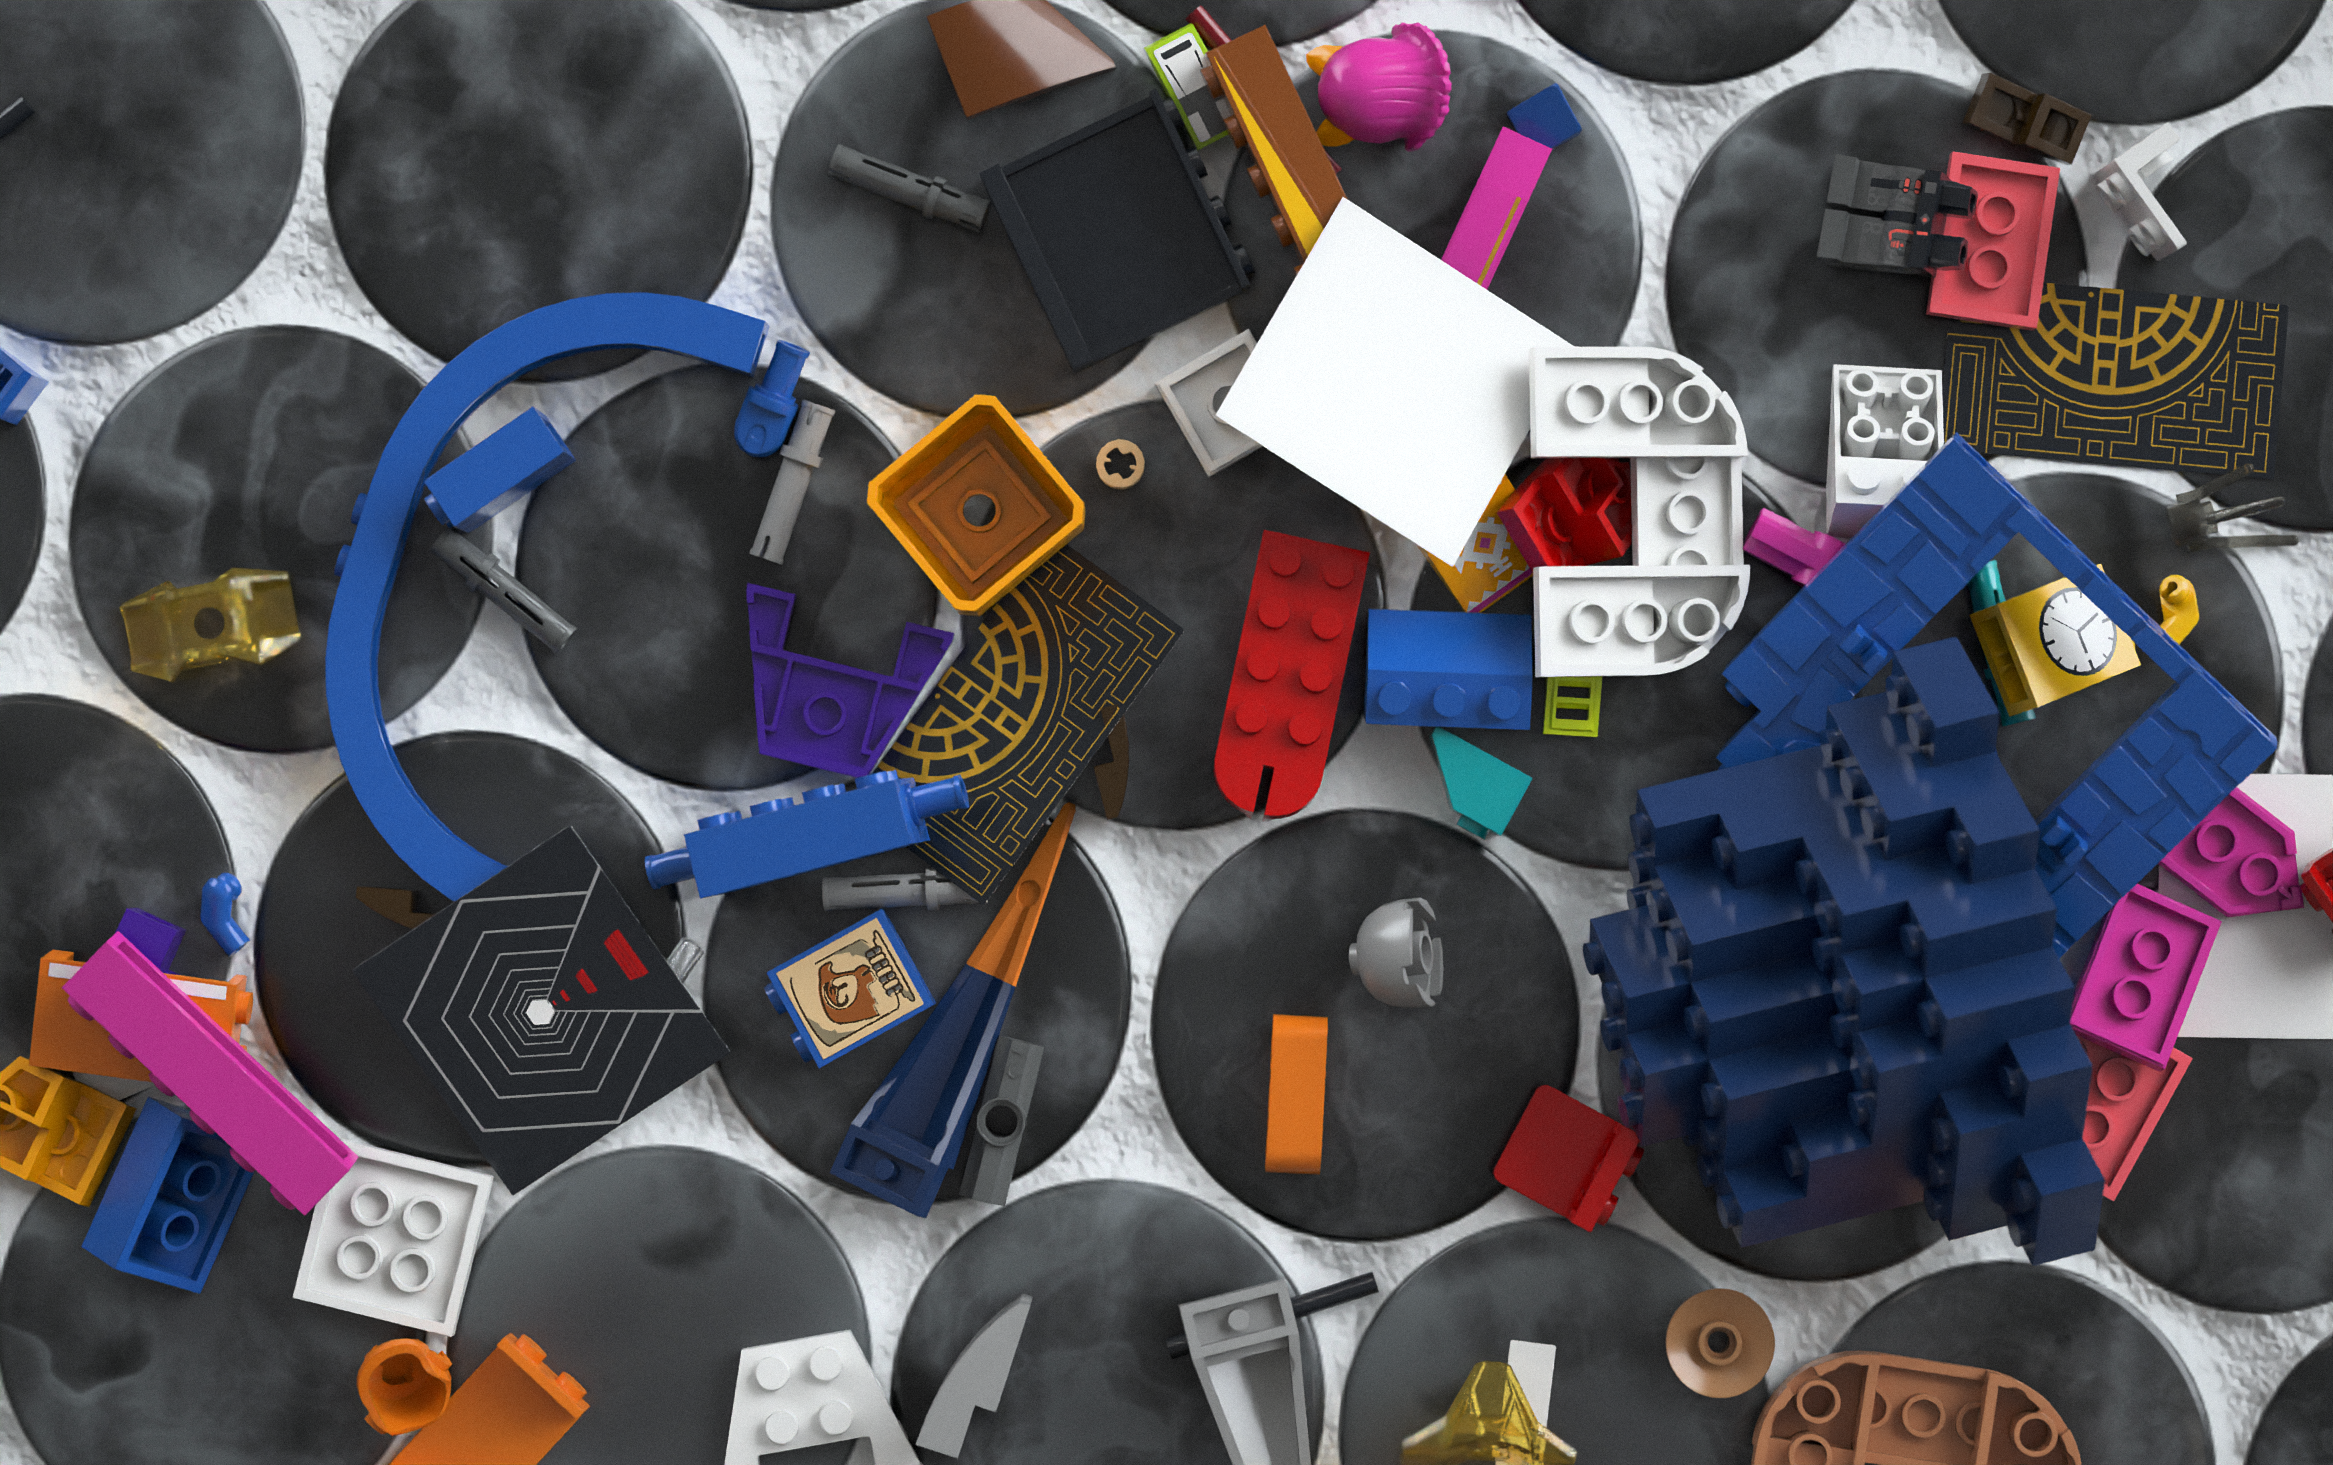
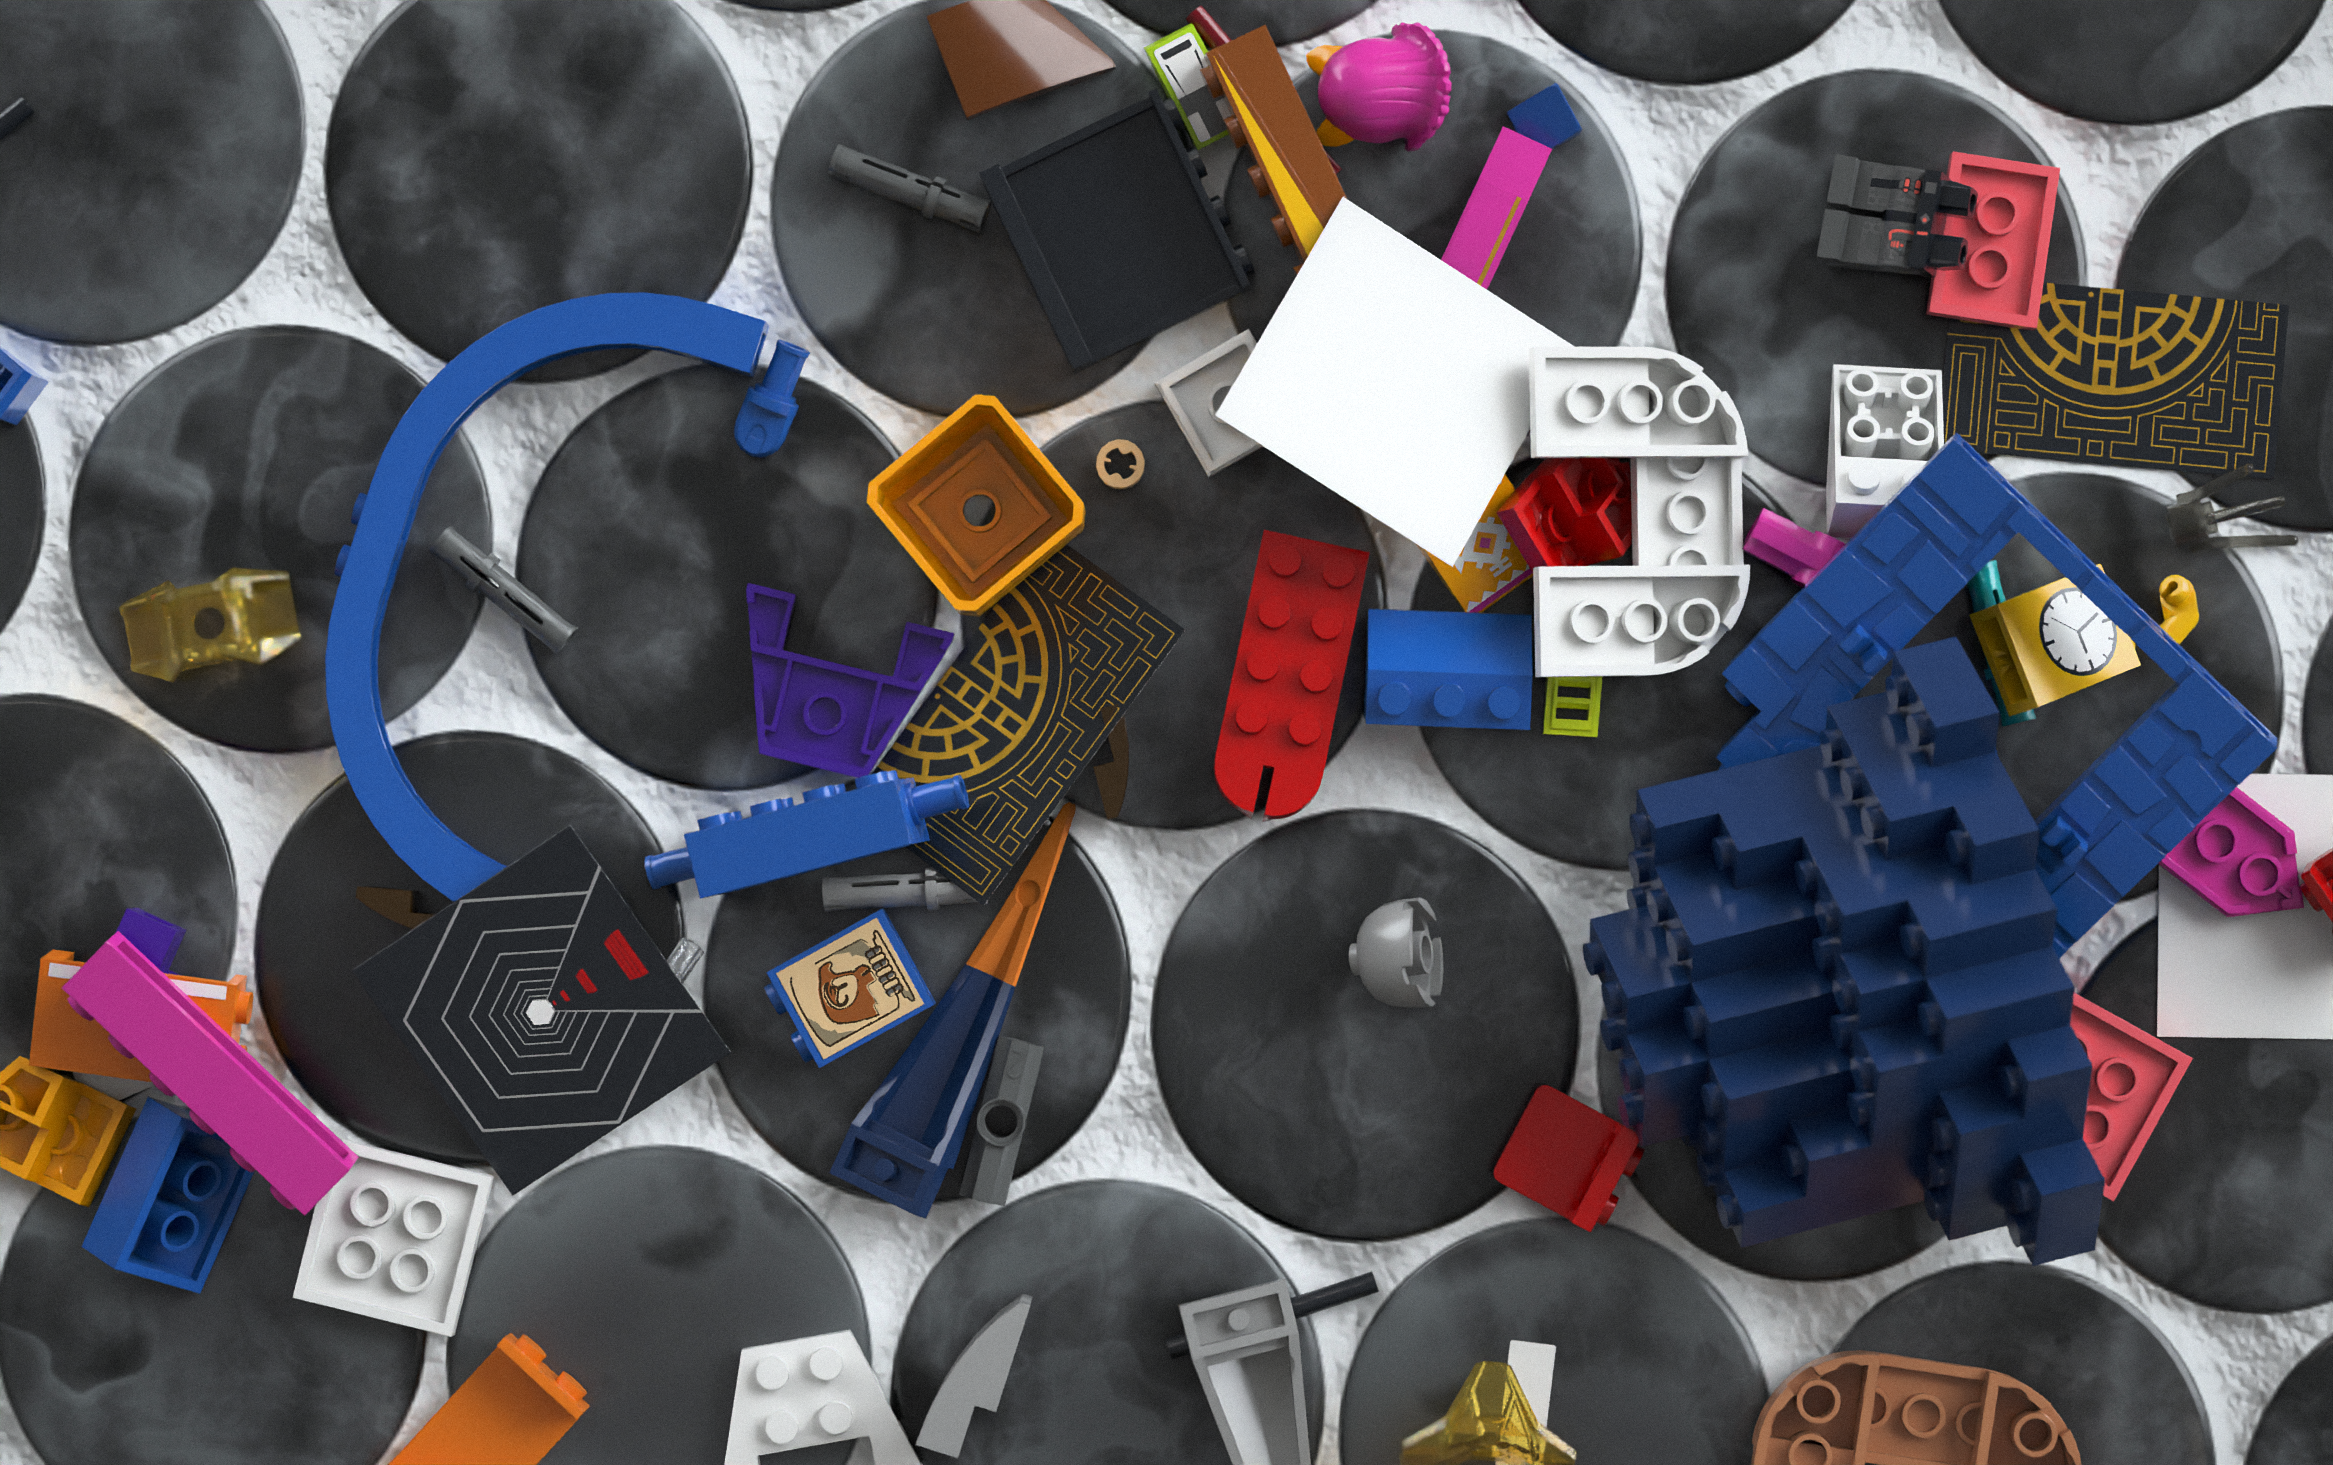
(217, 909): blue arm -> none
(403, 1386): orange cap -> none
(497, 472): blue brick -> none
(792, 481): light grey pin -> none
(1296, 1094): orange beam -> none
(1477, 784): teal slope -> none
(1740, 1363): medium nougat dish -> none
(2027, 119): dark brown slope -> none
(2124, 190): white bracket -> none
(2142, 975): dark pink tile -> none

